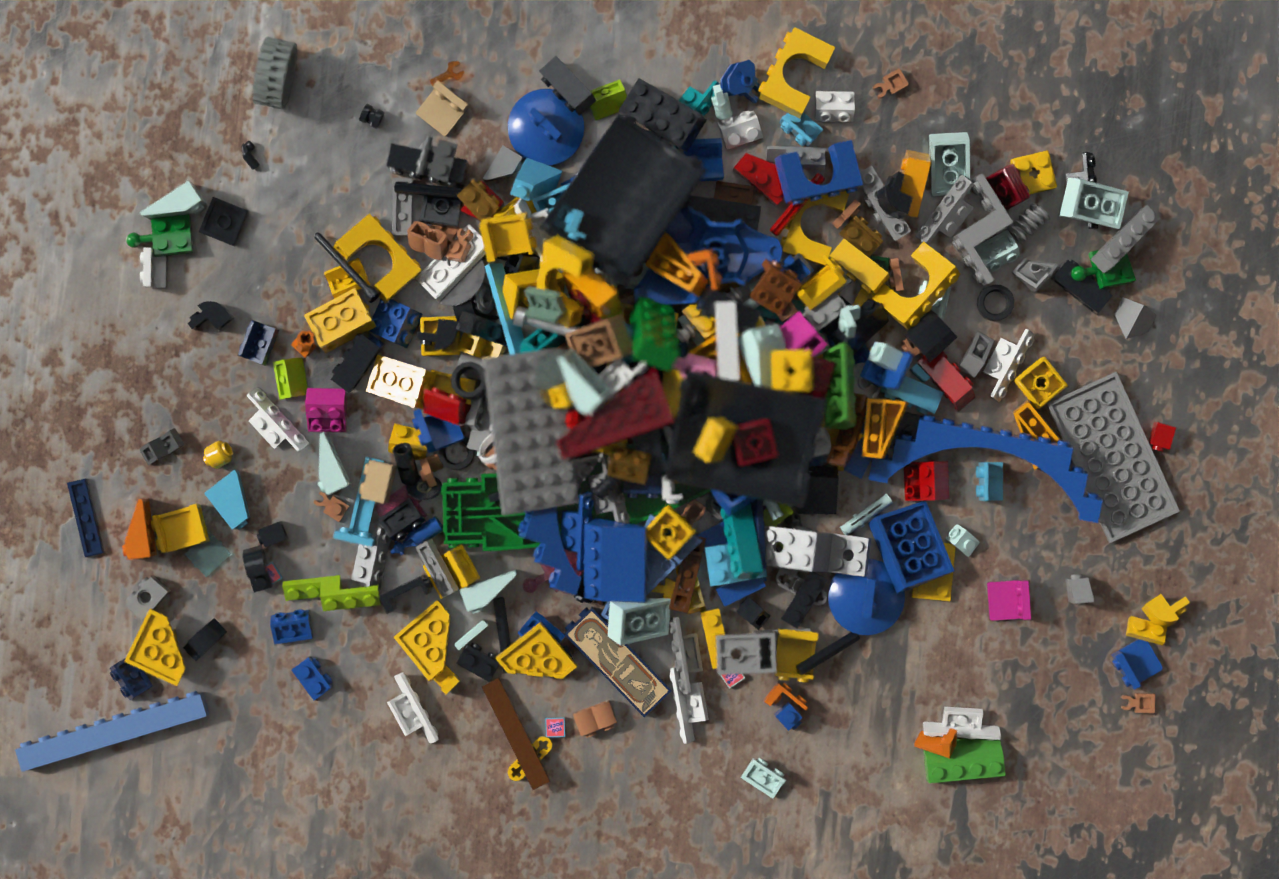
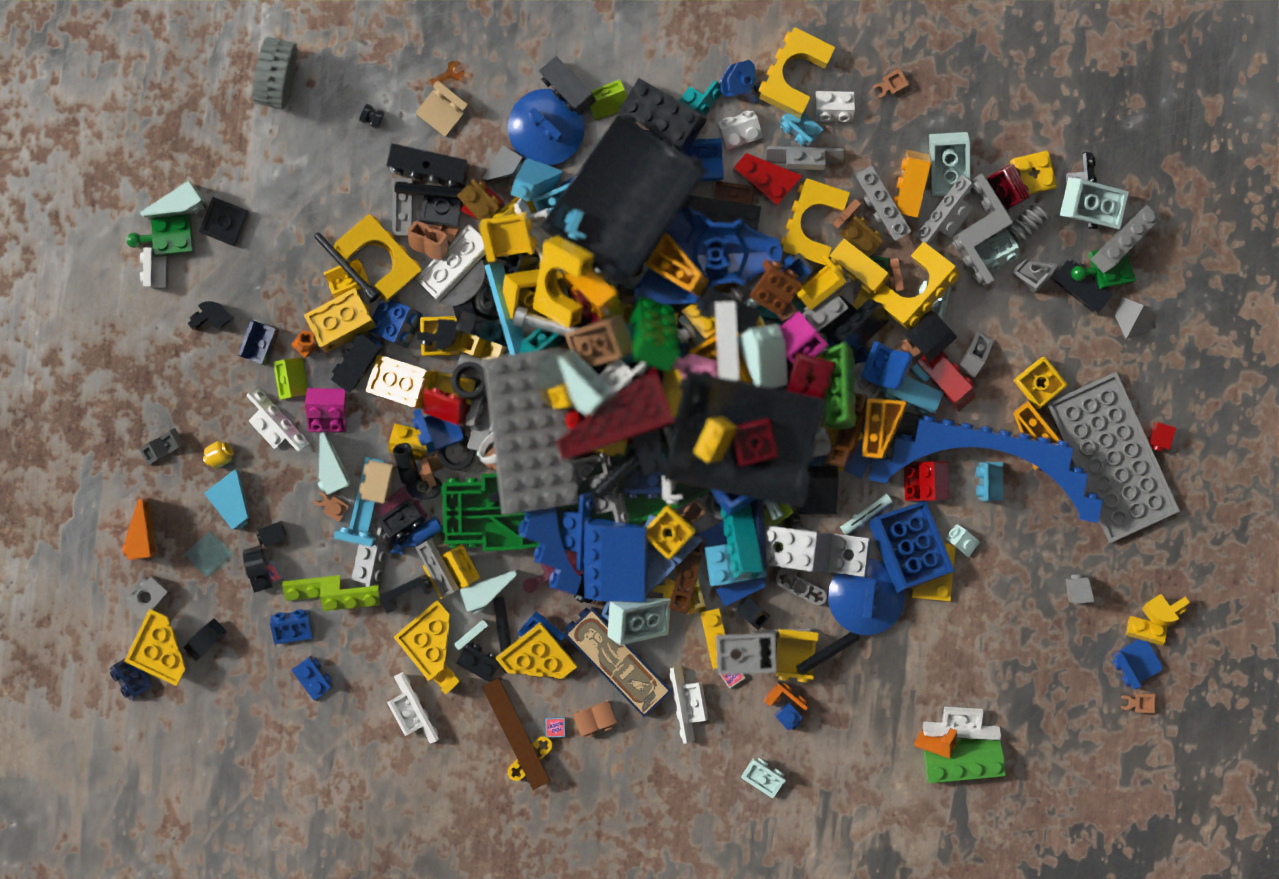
(85, 517): dark blue tile -> none
(110, 732): medium blue brick -> none
(180, 528): yellow panel -> none
(247, 155): black arm -> none
(442, 161): dark grey plate -> none
(459, 248): nougat plate -> none
(544, 305): sand green bracket -> none
(629, 464): pearl gold bracket -> none
(687, 654): light grey bracket -> none
(700, 258): orange bracket -> none
(721, 103): light aqua hinge -> none
(792, 210): red axle -> none
(798, 188): blue arch -> none
(800, 361): yellow brick -> none
(803, 599): black plate -> none
(847, 319): light aqua bracket -> none
(885, 356): light aqua brick -> none
(892, 199): black brick -> none
(995, 288): black tyre -> none
(1005, 362): white bracket -> none
(1009, 600): dark pink bracket -> none

